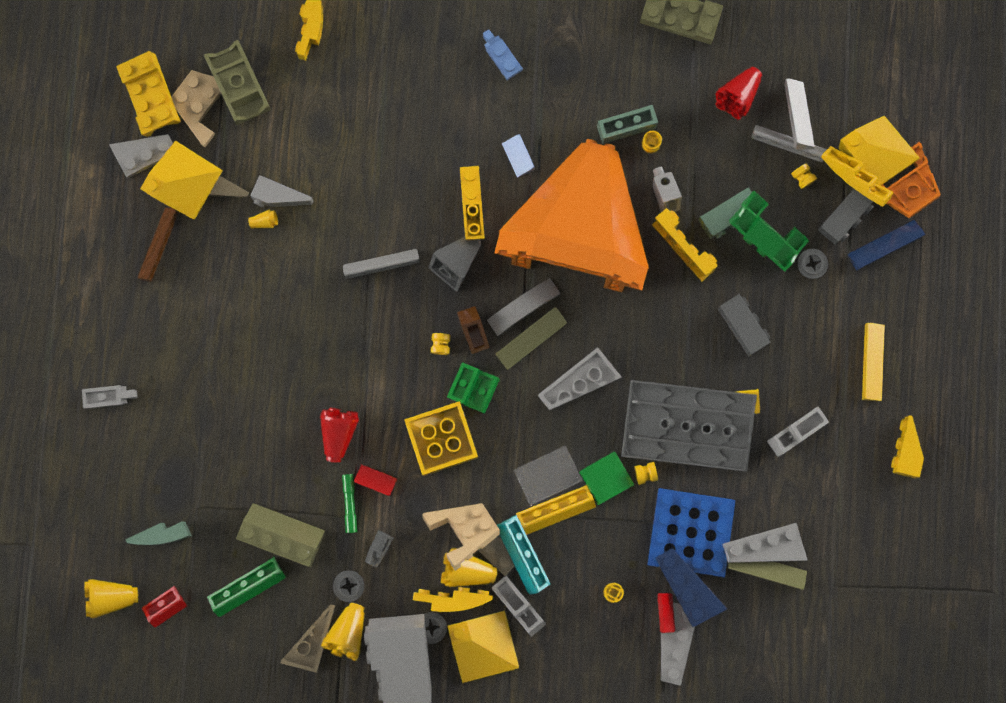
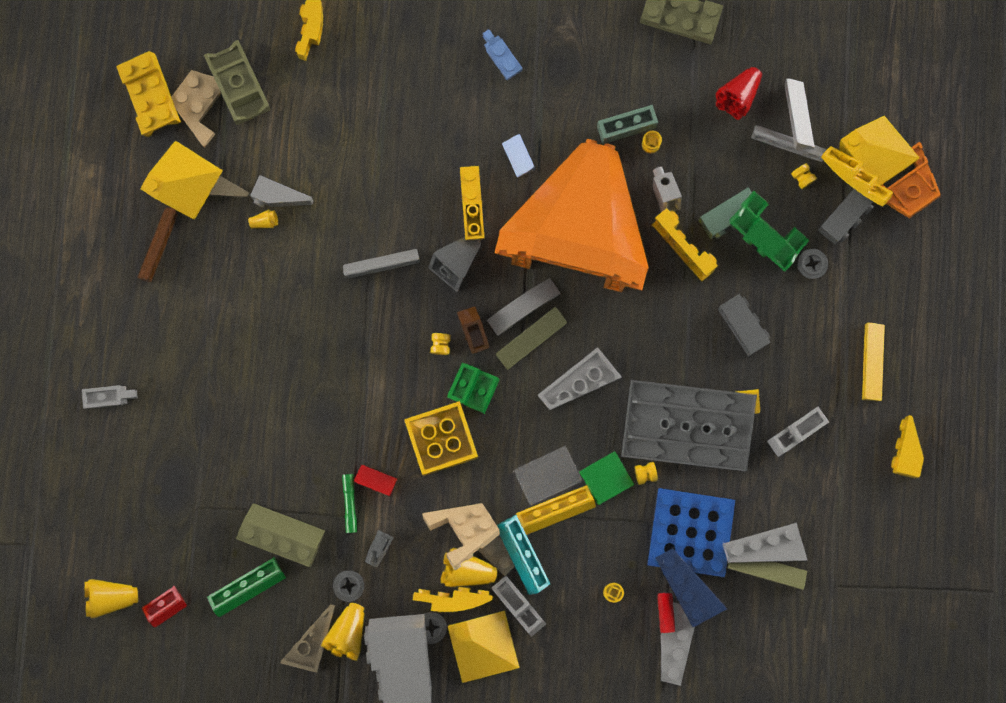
(140, 154): light grey wing -> none
(161, 534): sand green slope -> none
(337, 432): red cone -> none
(886, 245): dark blue slope -> none

